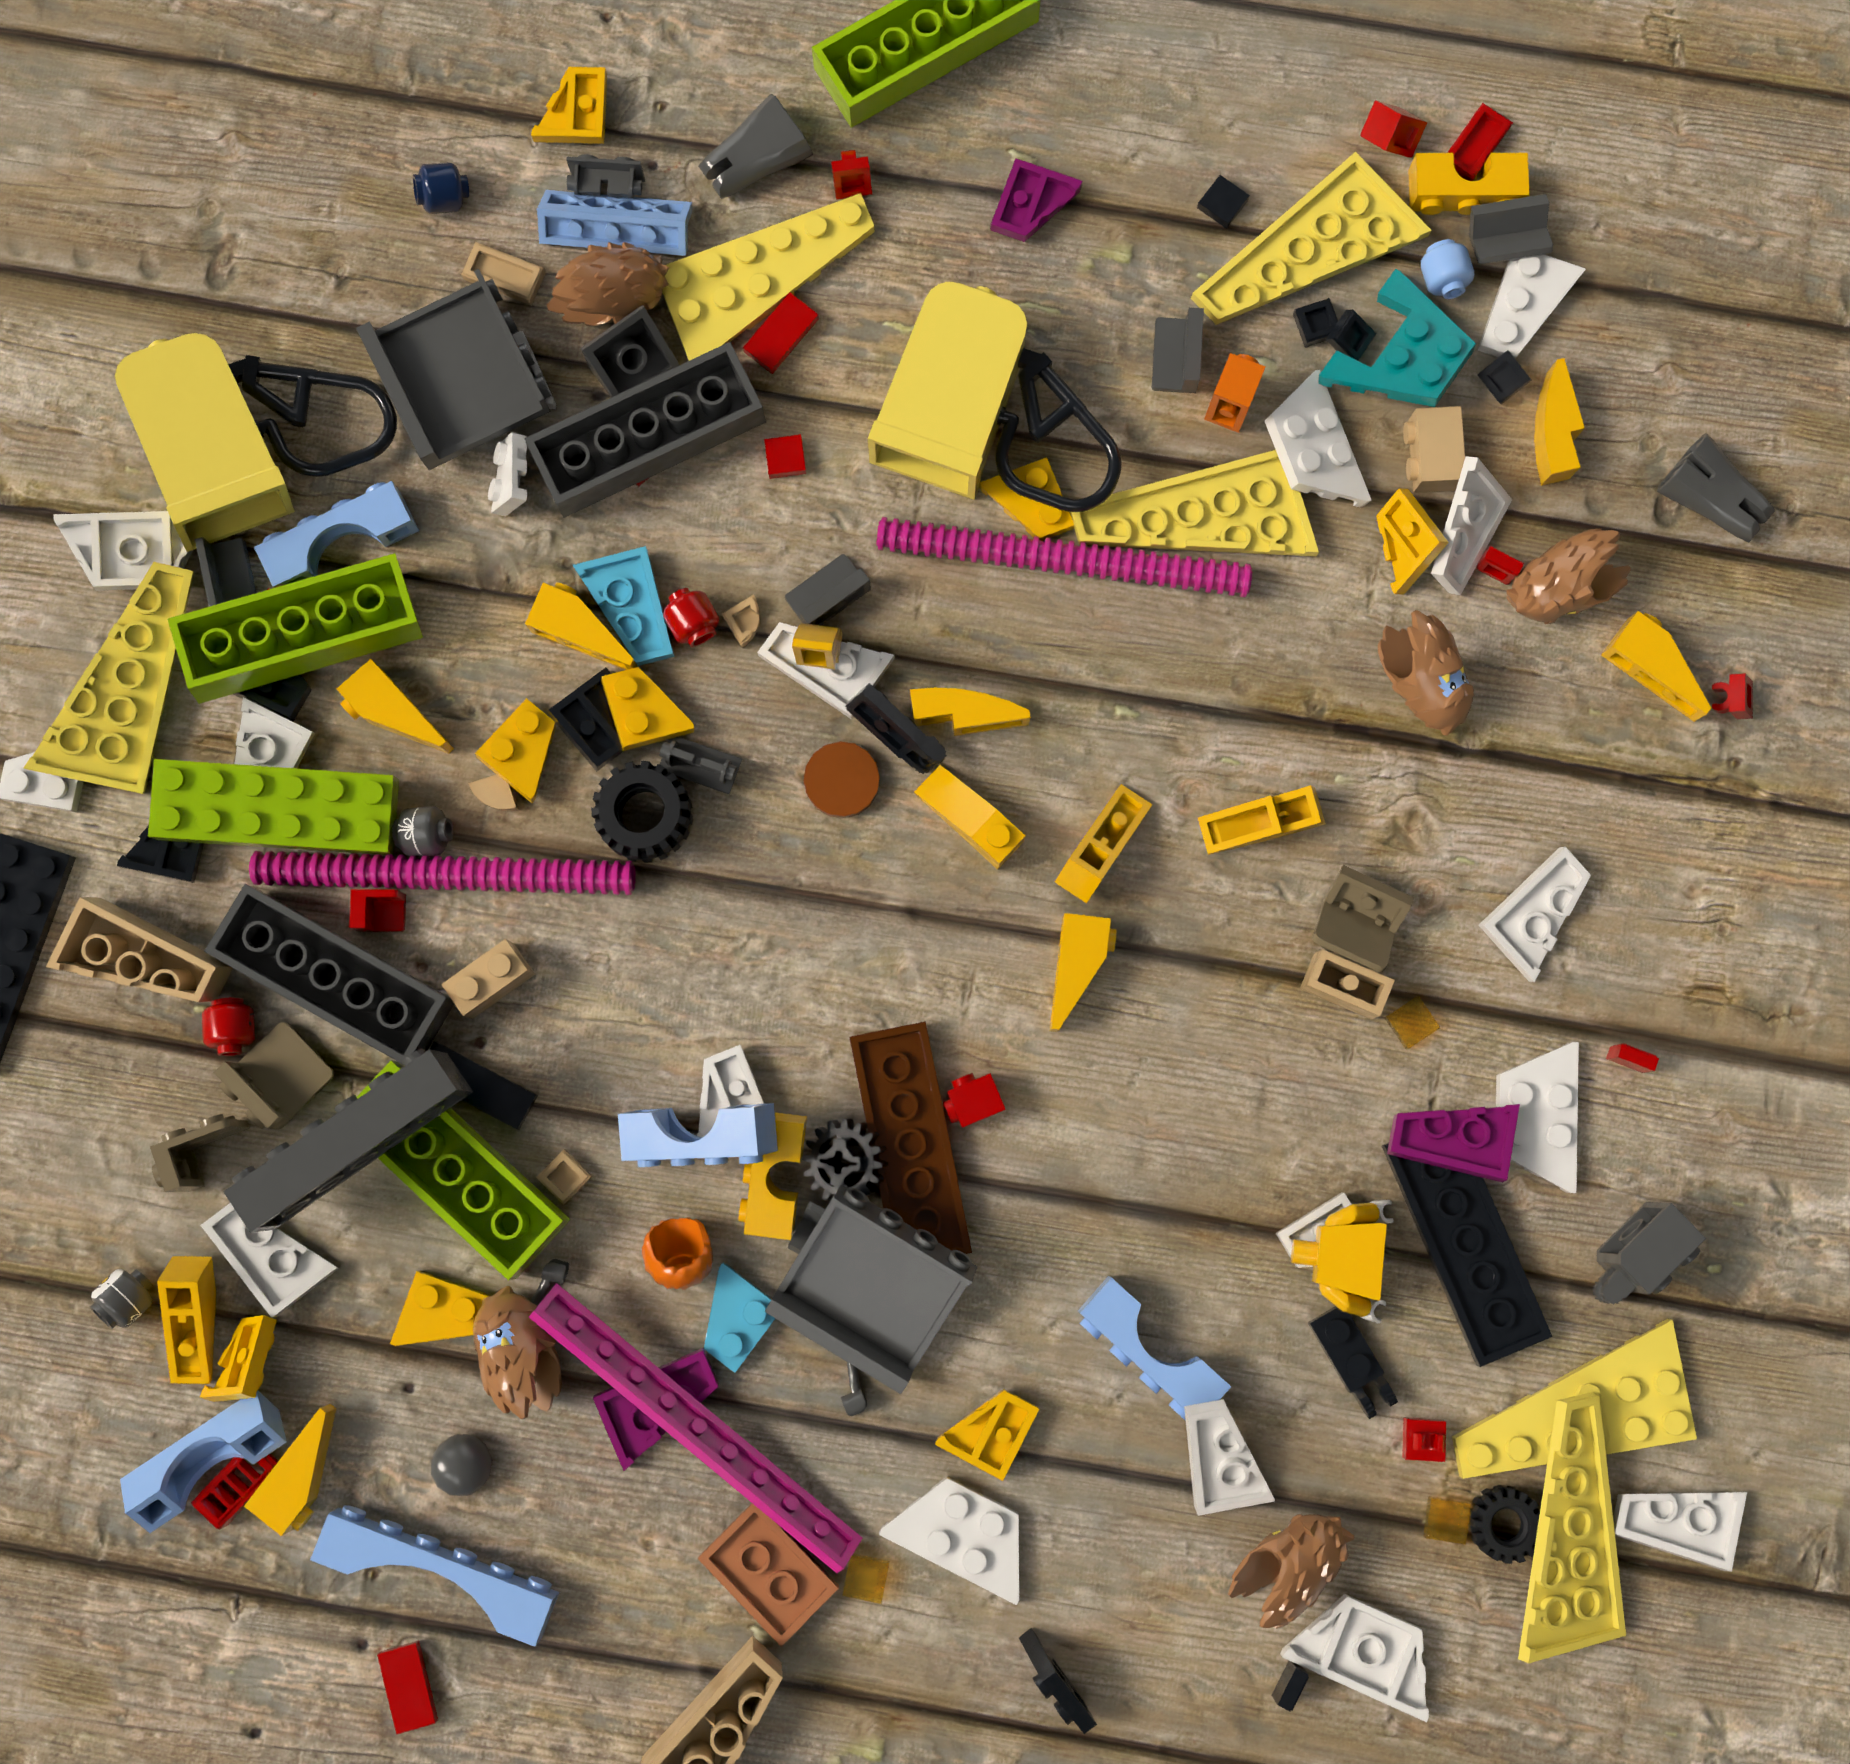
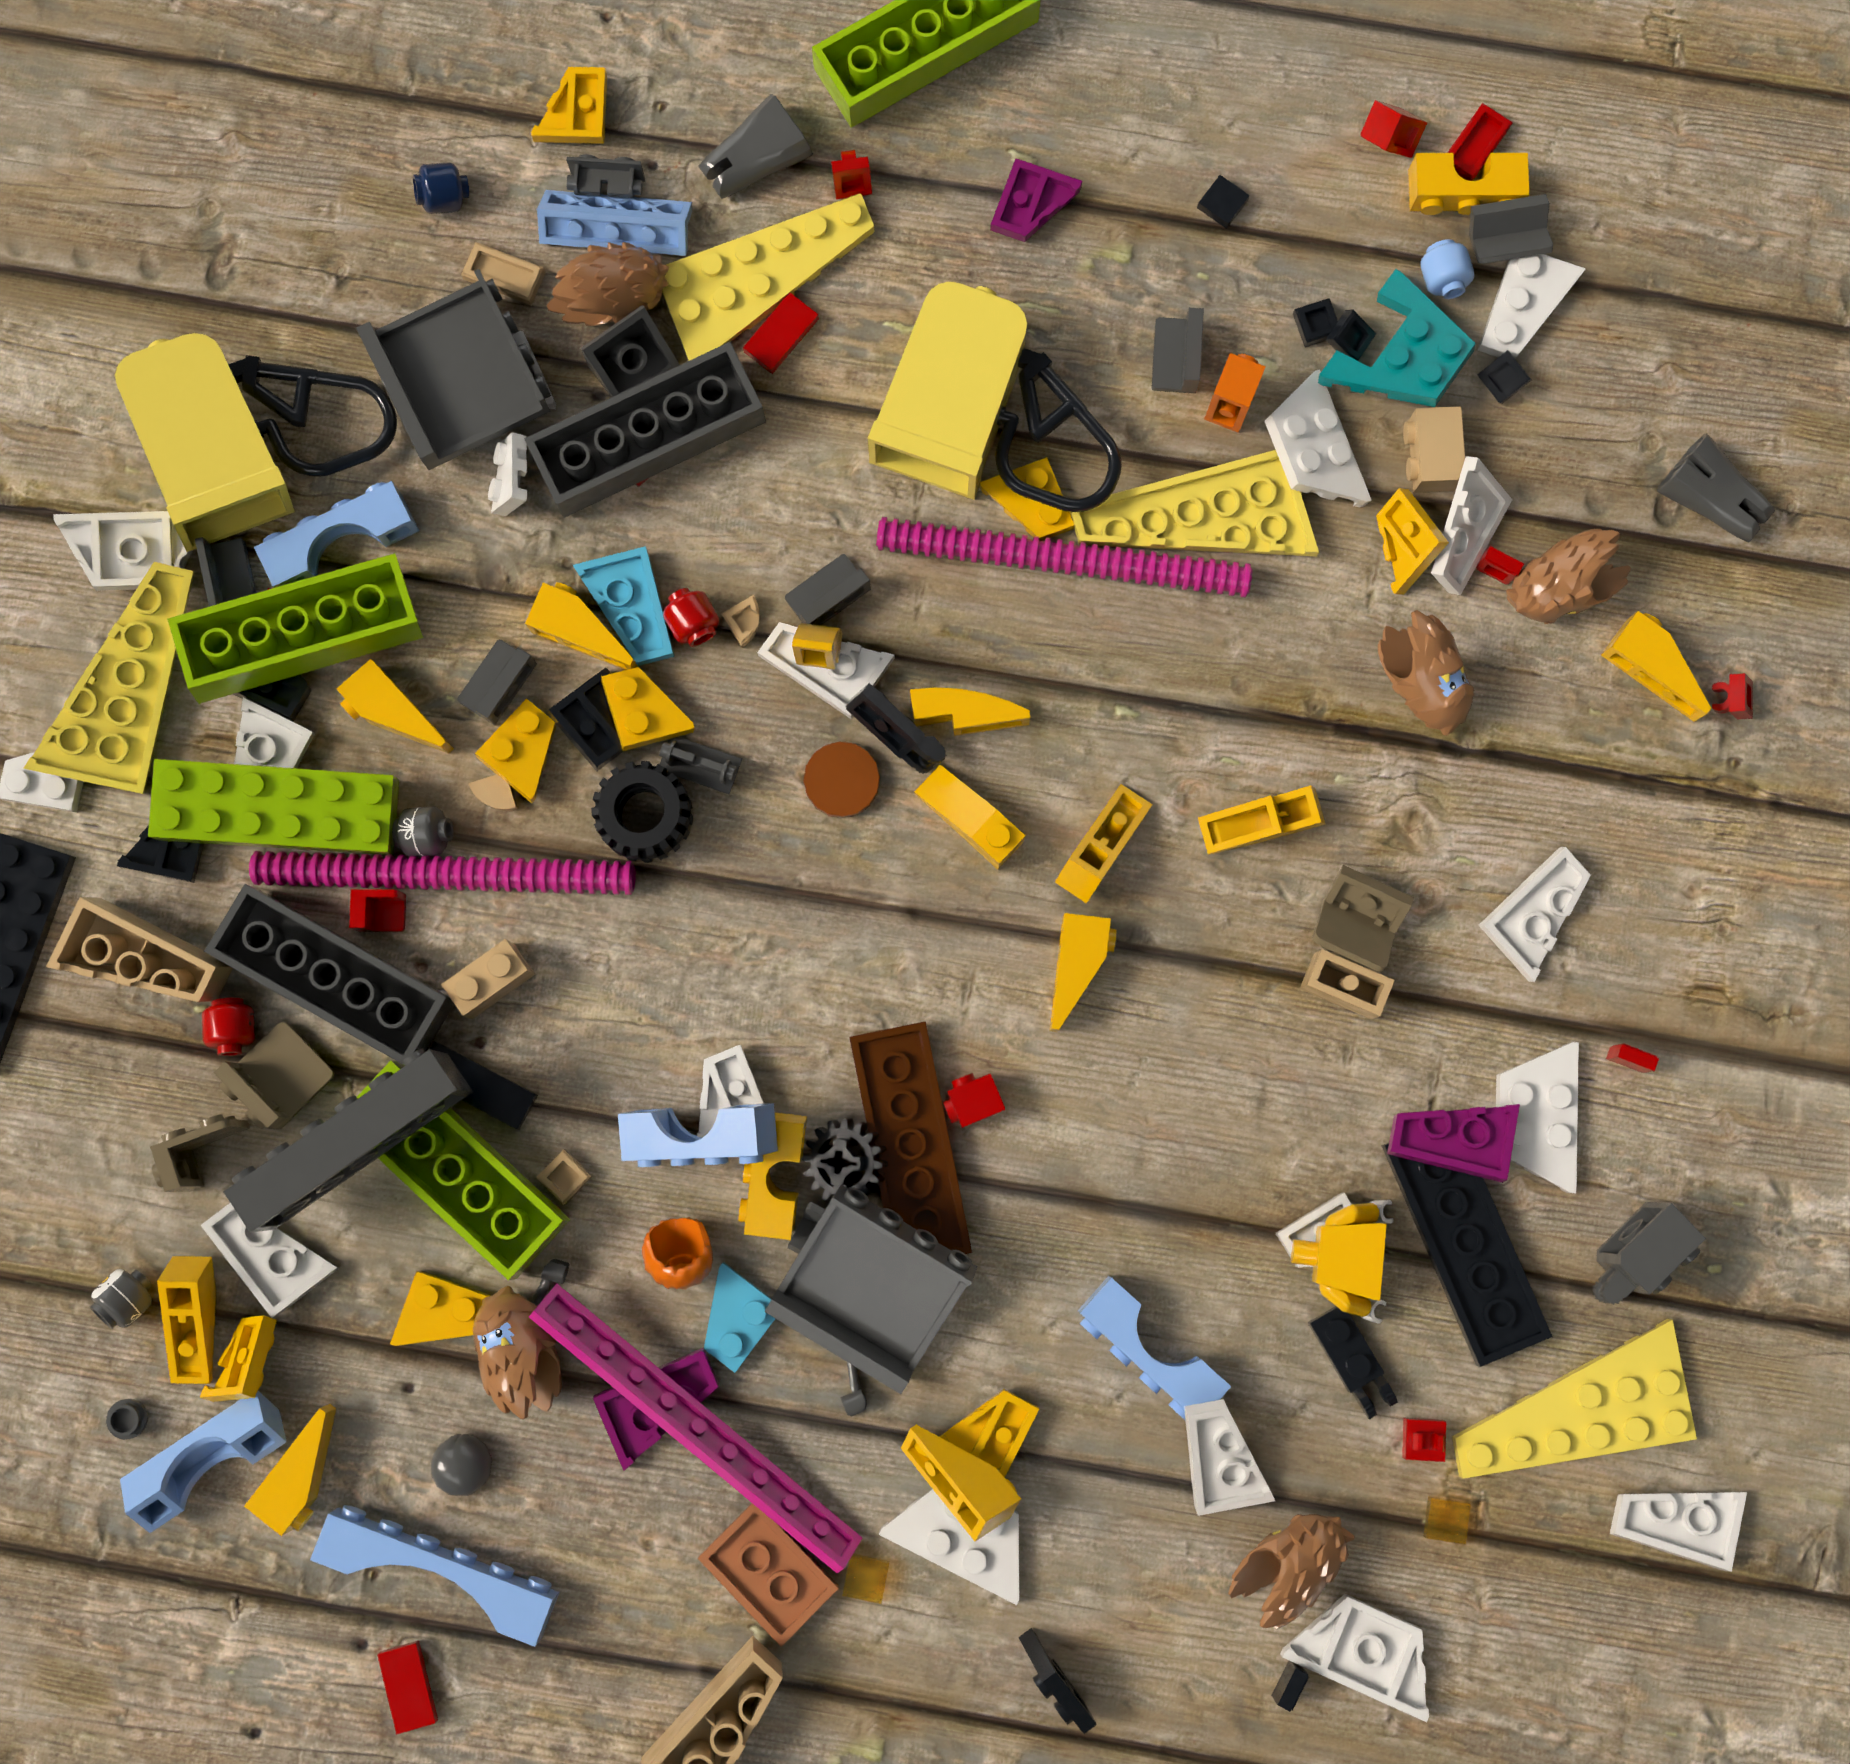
(127, 1419): none -> dark grey plate
(213, 1511): red slope -> none
(497, 681): none -> dark grey panel
(785, 456): red tile -> none
(966, 1484): none -> yellow slope
(1327, 232): light yellow wing -> none
(1412, 1022): clear yellow tile -> none
(1481, 1524): black tyre -> none
(1557, 426): yellow slope -> none
(1575, 1566): light yellow wing -> none

